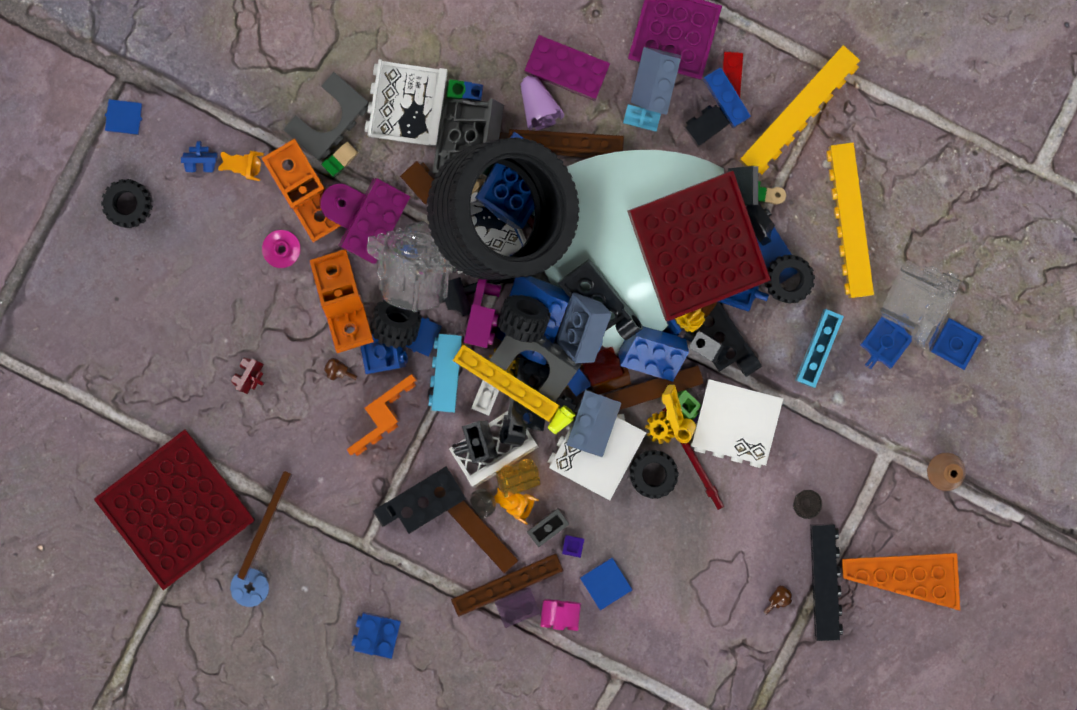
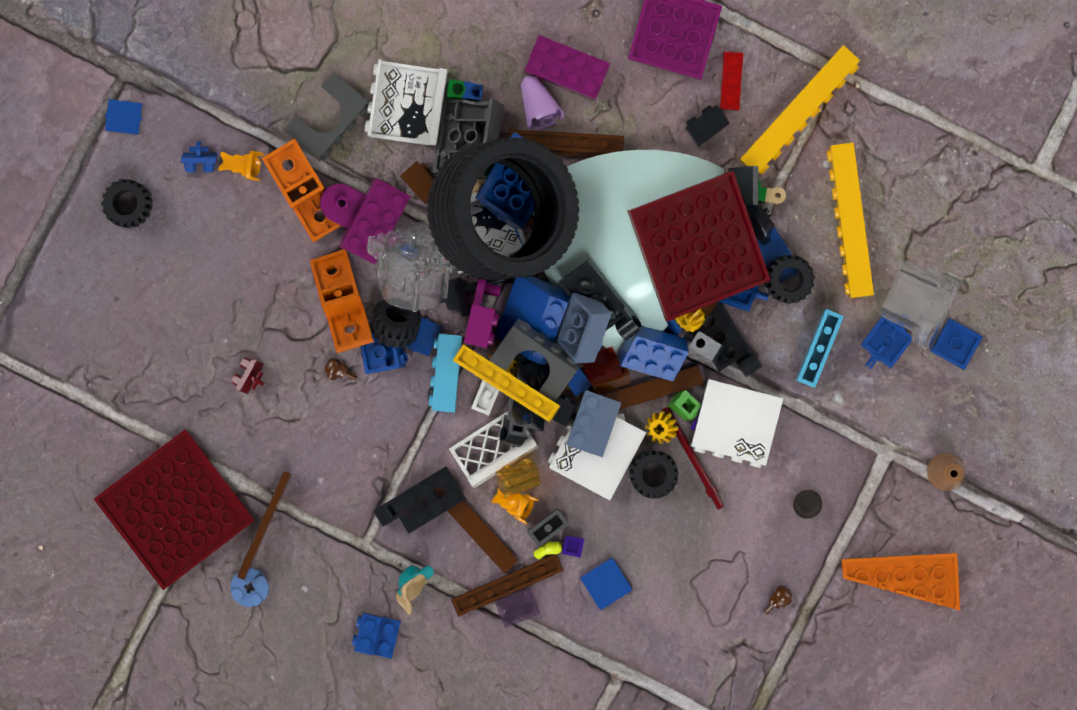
(271, 248): dark pink dish -> none
(340, 159): leg -> none
(382, 415): orange bracket -> none
(411, 584): none -> hair
(478, 442): black brick -> none
(483, 503): clear smoke hair -> none
(523, 318): black tyre -> none
(548, 548): none -> neon yellow arm
(560, 614): dark pink brick -> none
(561, 419): neon yellow cone -> none
(641, 118): medium azure hips -> none
(655, 80): sand blue slope -> none
(675, 416): yellow plate -> none
(726, 97): blue brick -> none
(825, 583): black brick -> none

